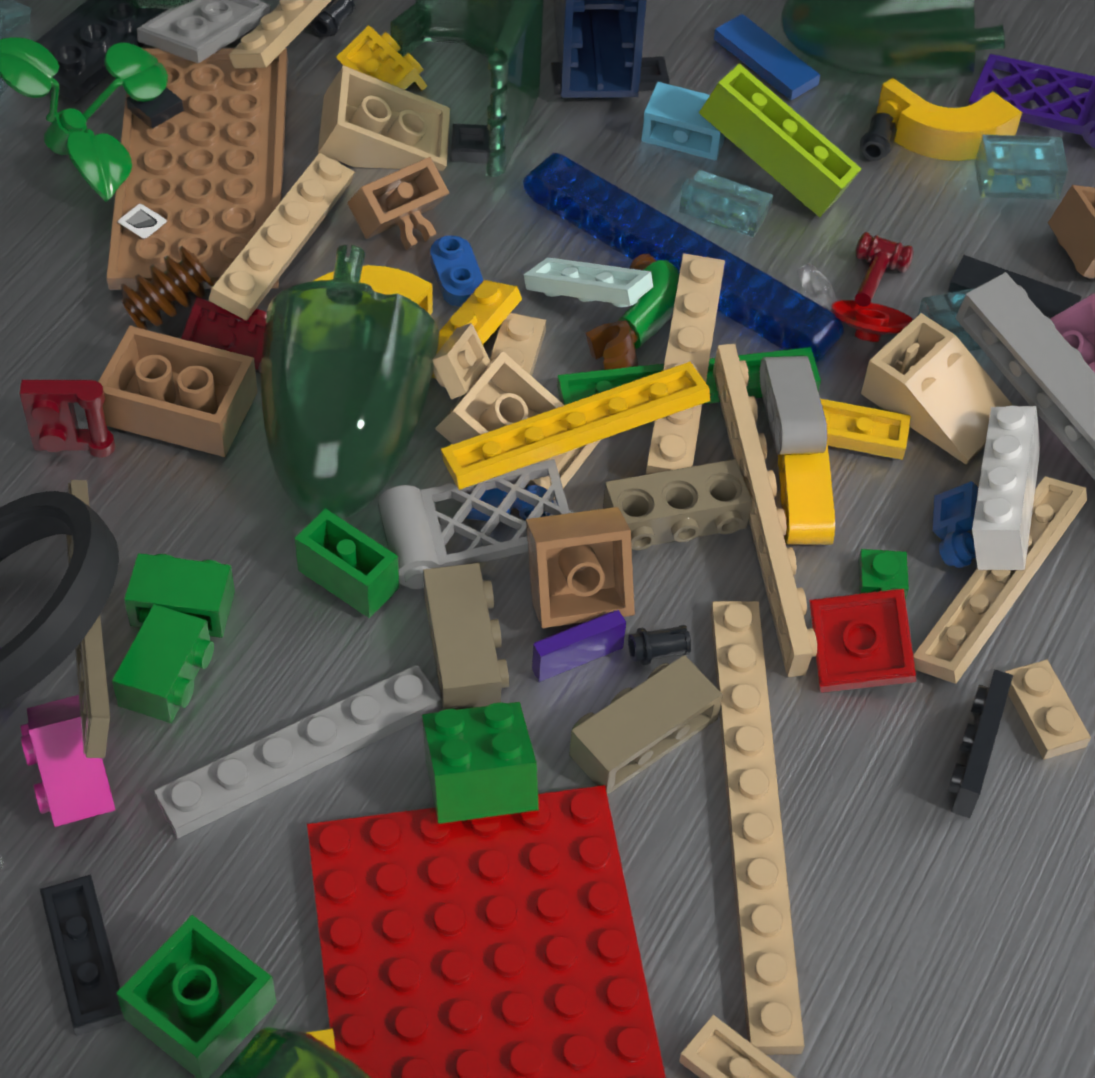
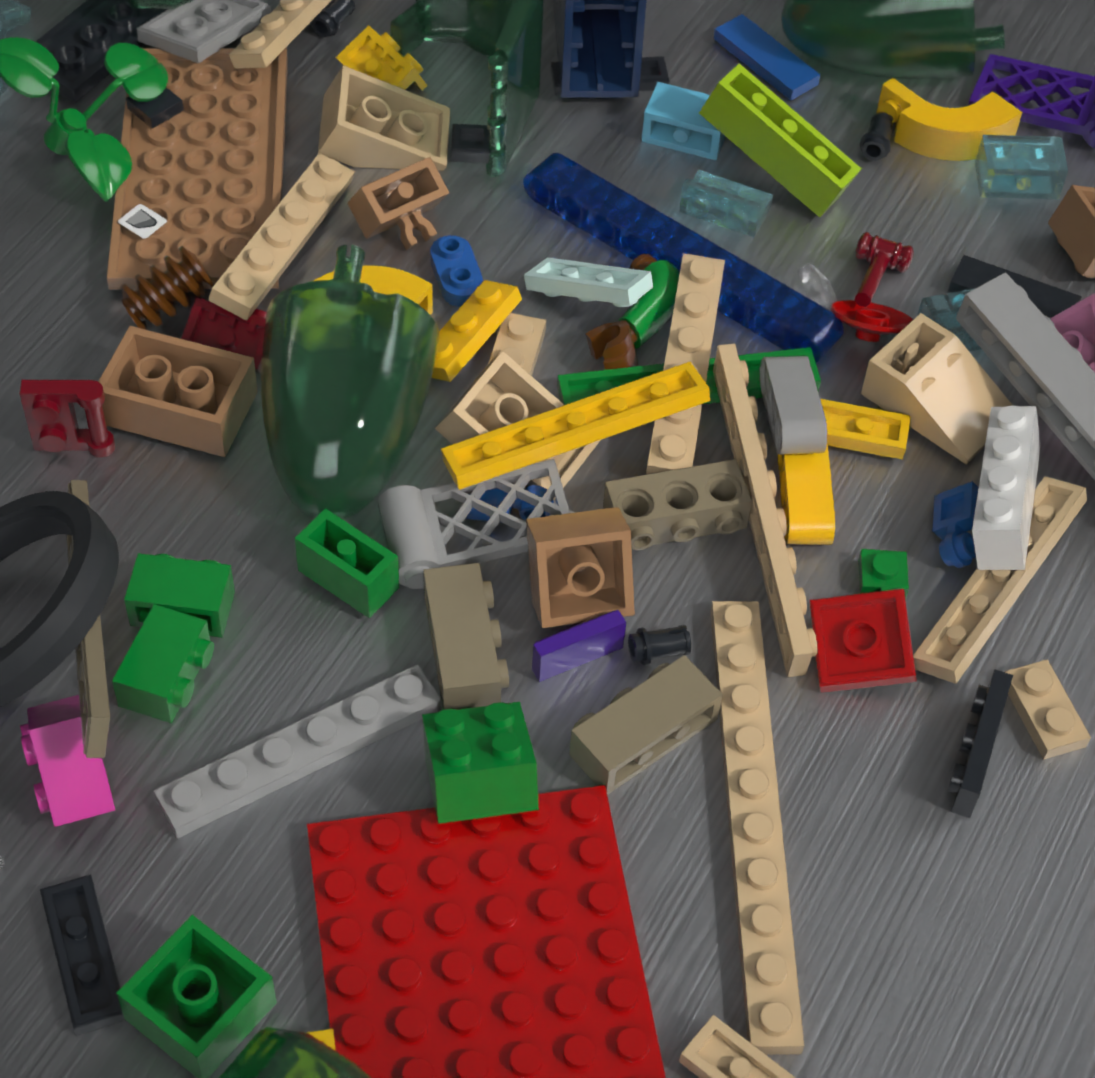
(460, 361): tan plate -> none

